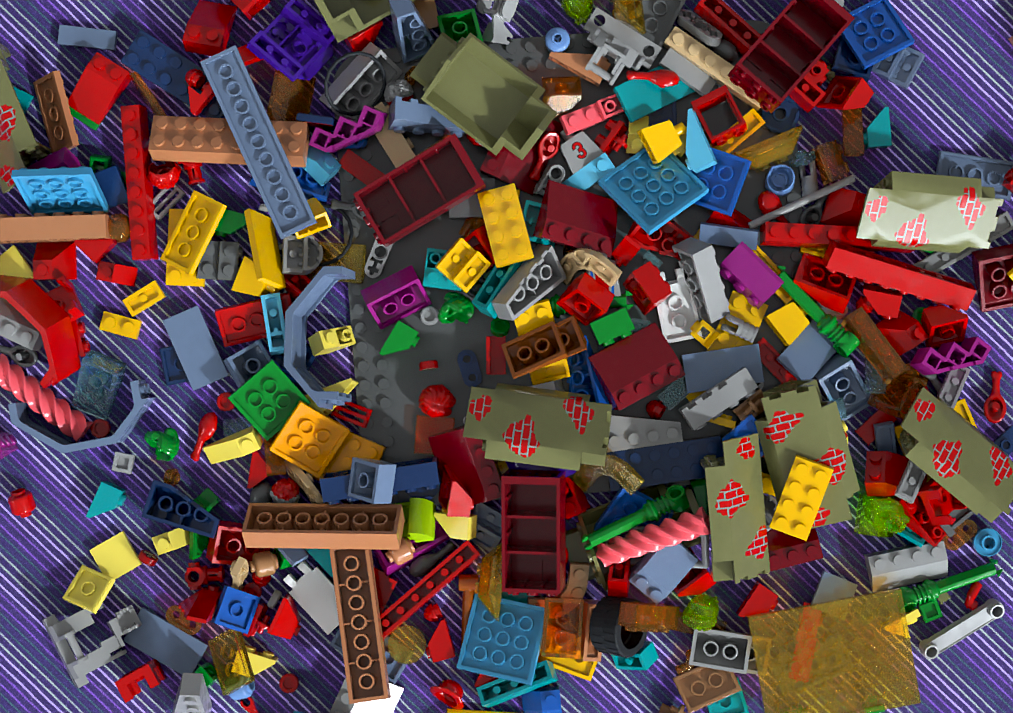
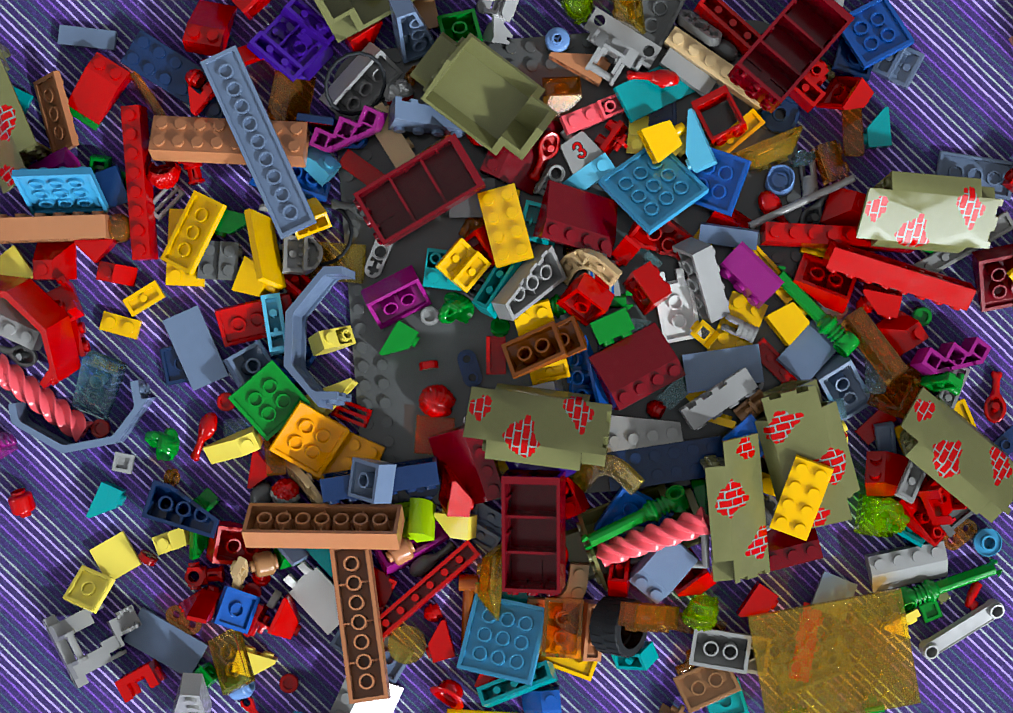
(942, 382): none -> green plate
(943, 325): red slope -> none

